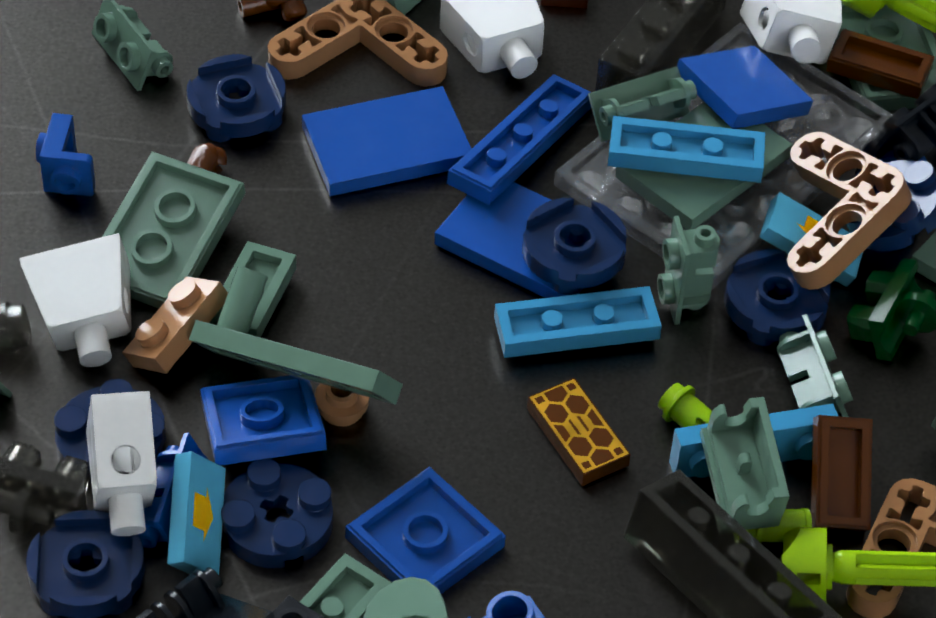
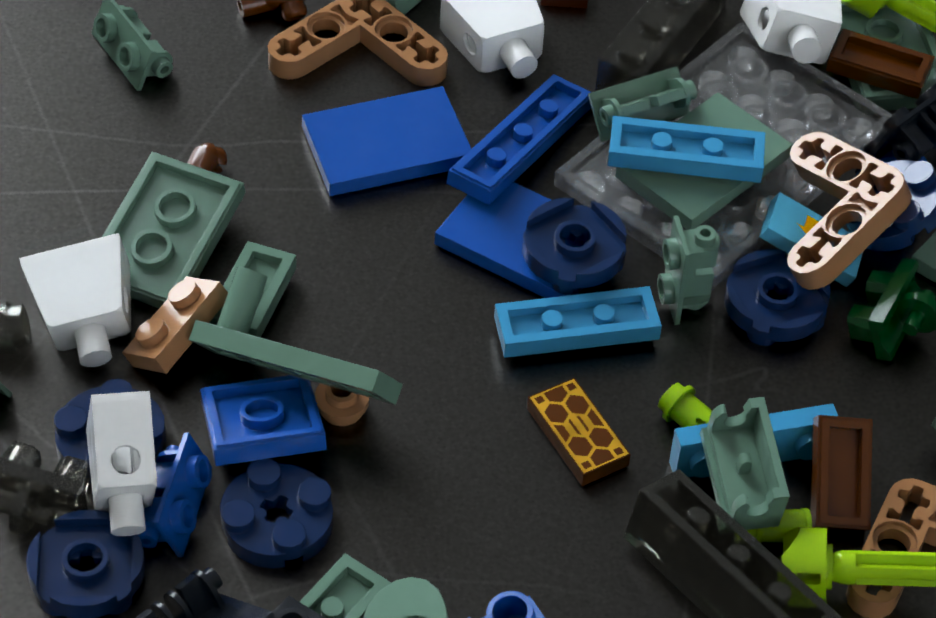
(60, 165): blue bracket -> none
(196, 513): medium azure tile -> none
(236, 118): dark blue plate -> none
(425, 533): blue tile -> none
(744, 87): blue tile -> none
(809, 355): hinge -> none

